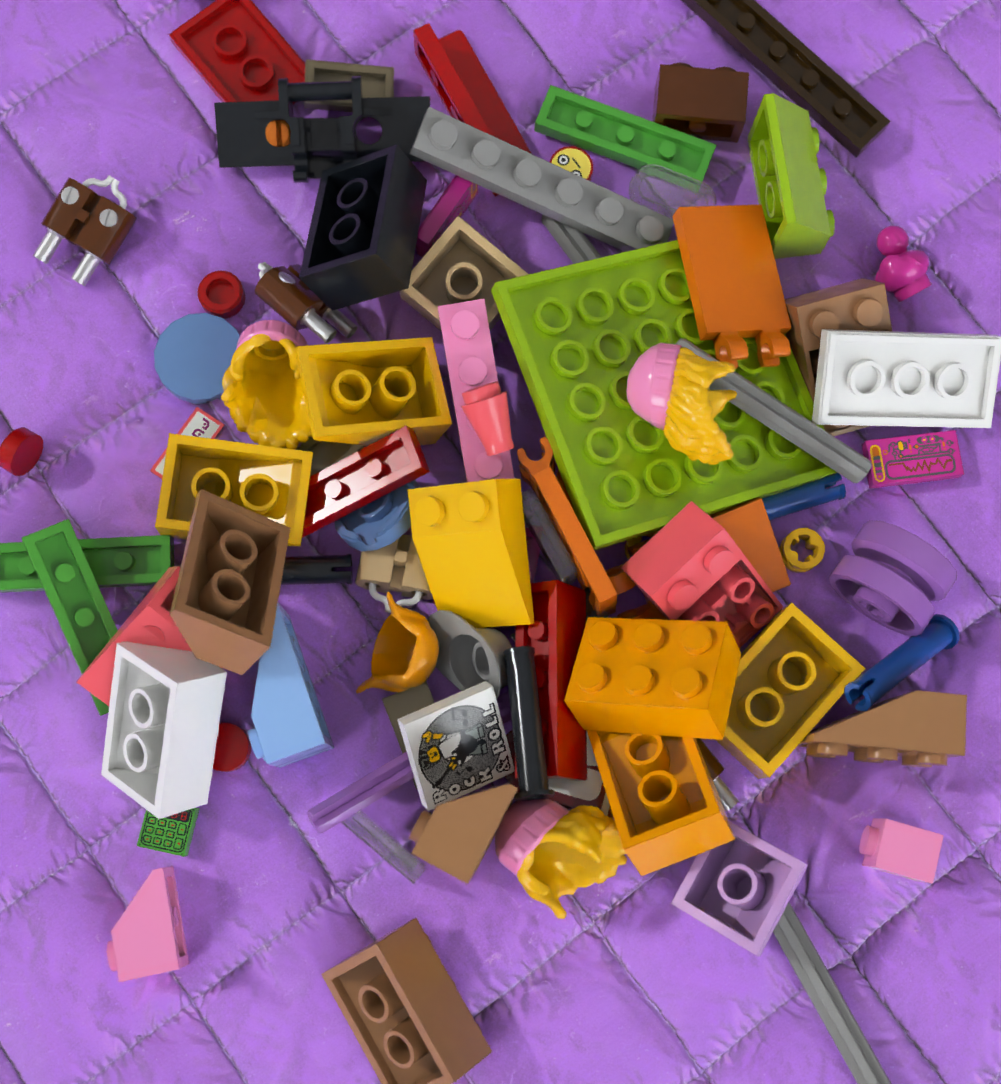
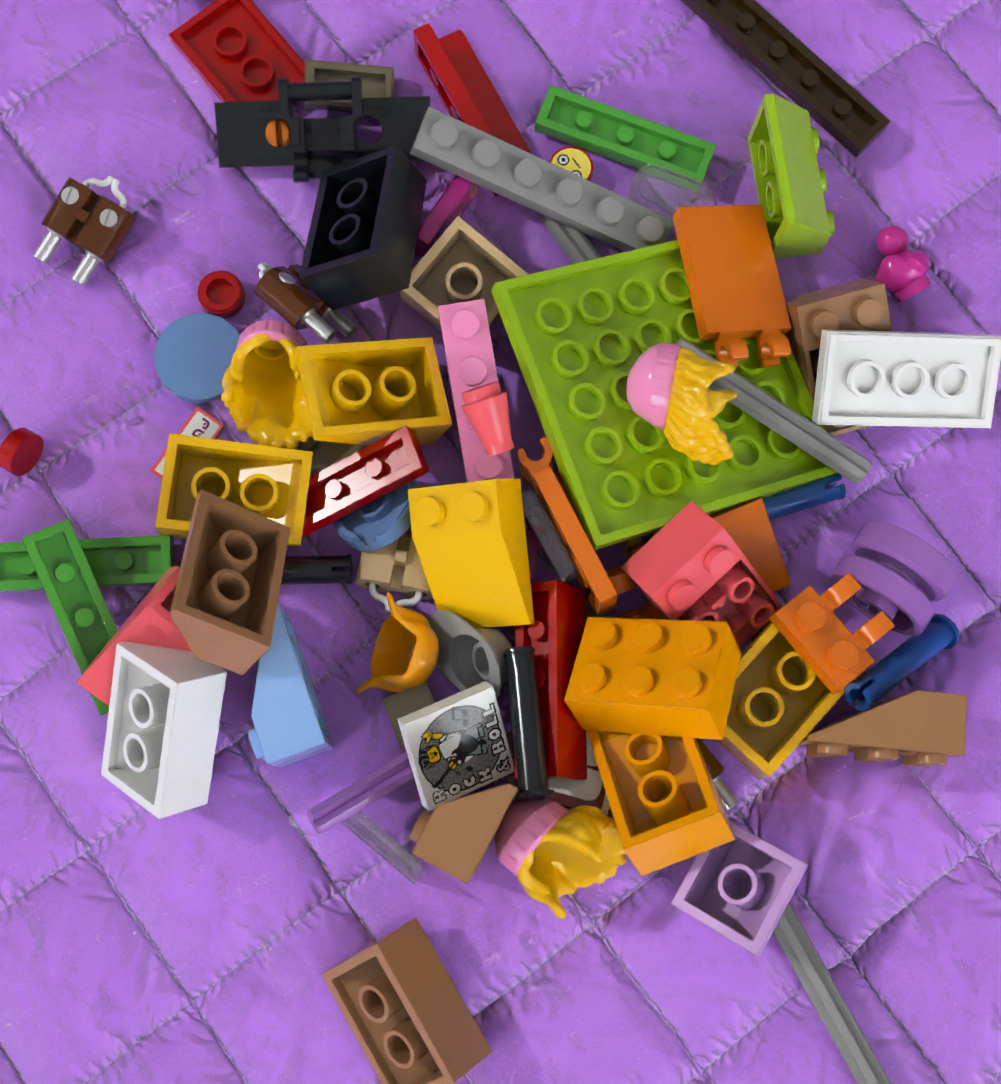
(150, 931): bright pink slope -> none
(170, 833): bright green tile -> none
(231, 748): red tile -> none
(701, 101): reddish brown brick -> none
(813, 542): yellow bush -> none
(823, 639): none -> orange plate
(901, 849): bright pink brick -> none
(913, 459): dark pink tile -> none

